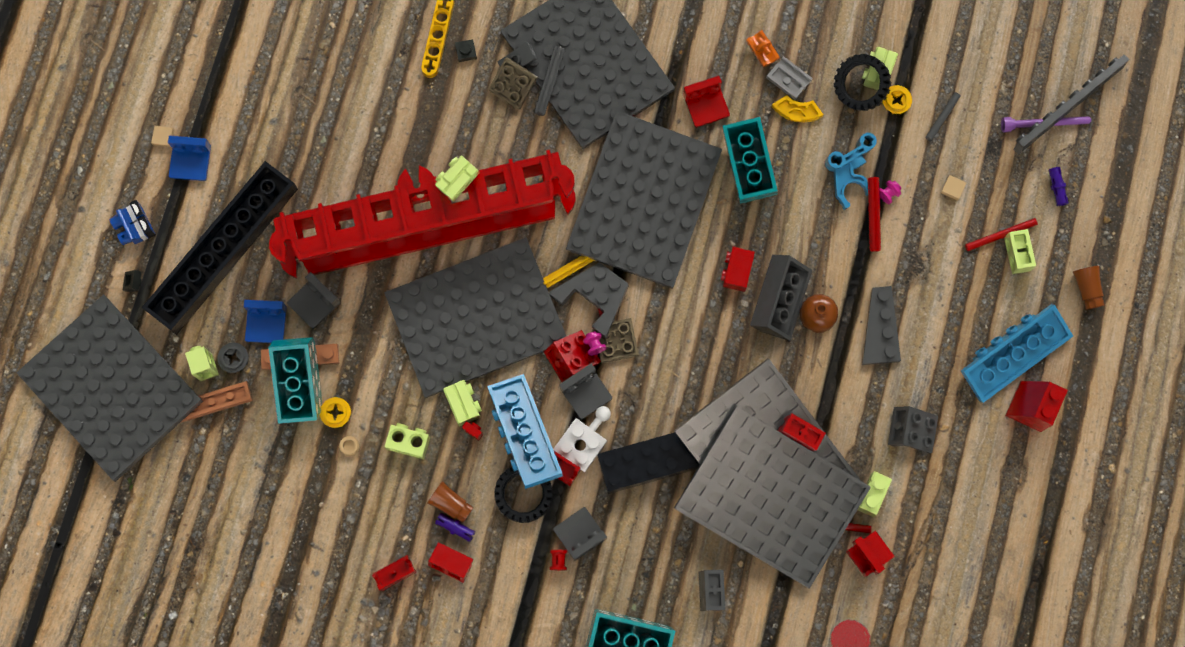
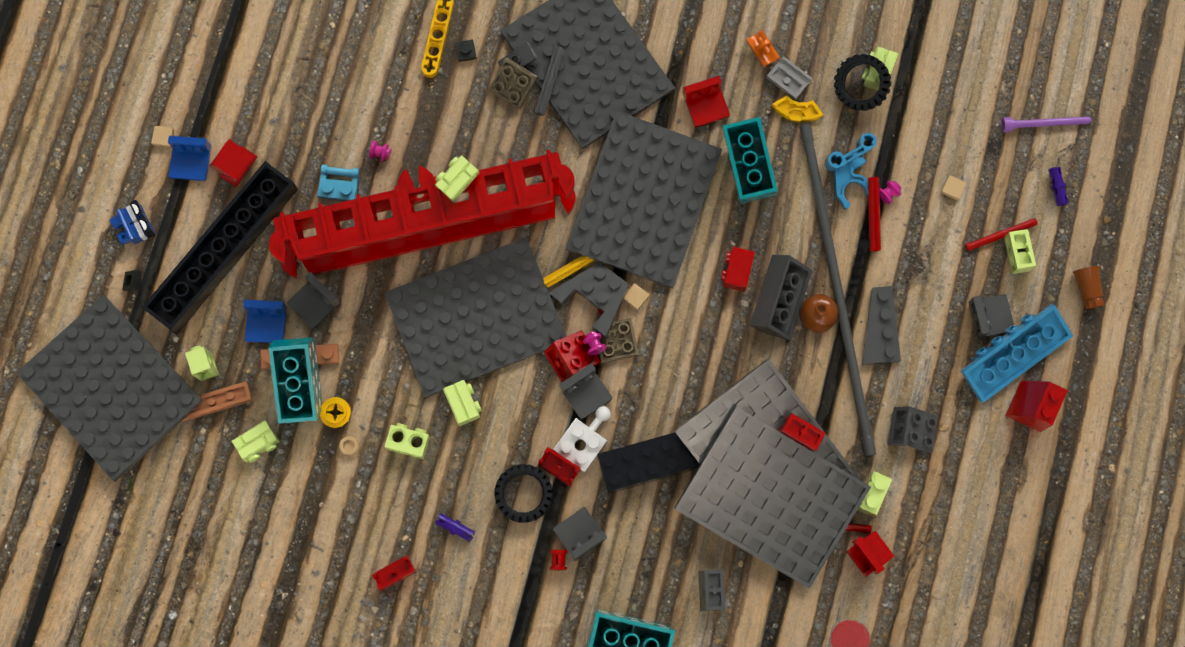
(230, 349): dark grey gear -> none
(232, 162): none -> red plate
(256, 441): none -> yellowish green brick
(338, 189): none -> medium azure plate
(379, 151): none -> dark pink wheel
(450, 503): dark orange plant -> none
(450, 562): red hinge -> none
(473, 430): red plate -> none
(523, 432): dark azure plate -> none
(636, 296): none -> tan tile
(867, 439): none -> dark grey piece
(906, 100): yellow gear -> none
(942, 117): dark grey bar -> none
(990, 315): none -> dark grey bracket
(1064, 108): dark grey plate -> none

